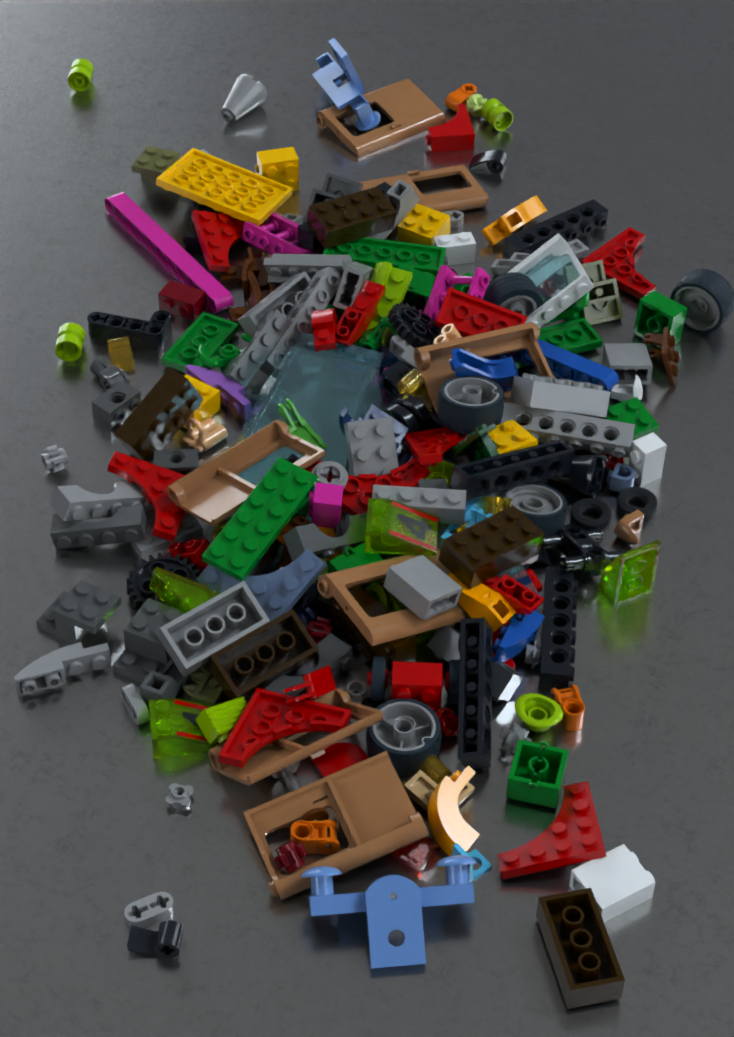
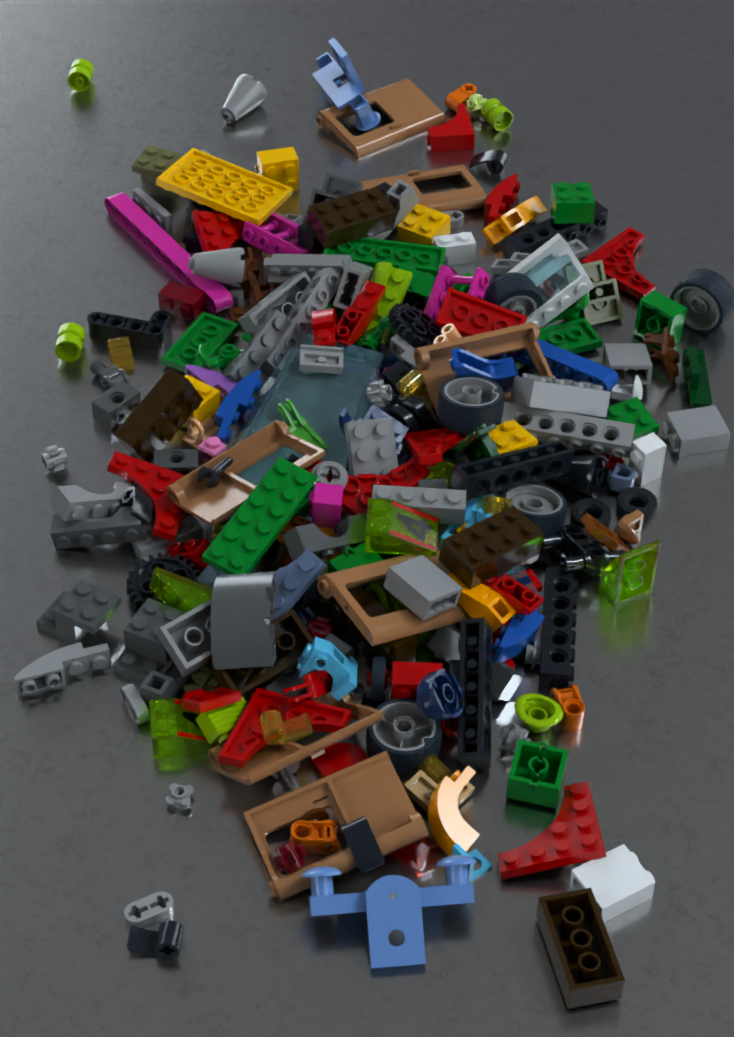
(141, 504): none -> black panel
(153, 209): none -> light grey plate
(203, 701): none -> red tile
(210, 448): none -> bright pink brick
(213, 474): none -> black bar
(219, 265): none -> light grey cone
(236, 404): none -> blue slope
(241, 620): none -> dark grey panel
(280, 732): none -> clear yellow panel
(321, 359): none -> light grey plate
(336, 663): none -> medium azure tile
(363, 844): none -> black panel
(379, 393): none -> light grey gear
(439, 696): none -> dark blue cylinder
(501, 198): none -> red slope
(572, 203): none -> green brick
(602, 534): none -> dark orange plate
(696, 377): none -> dark green bracket
(696, 430): none -> light grey brick

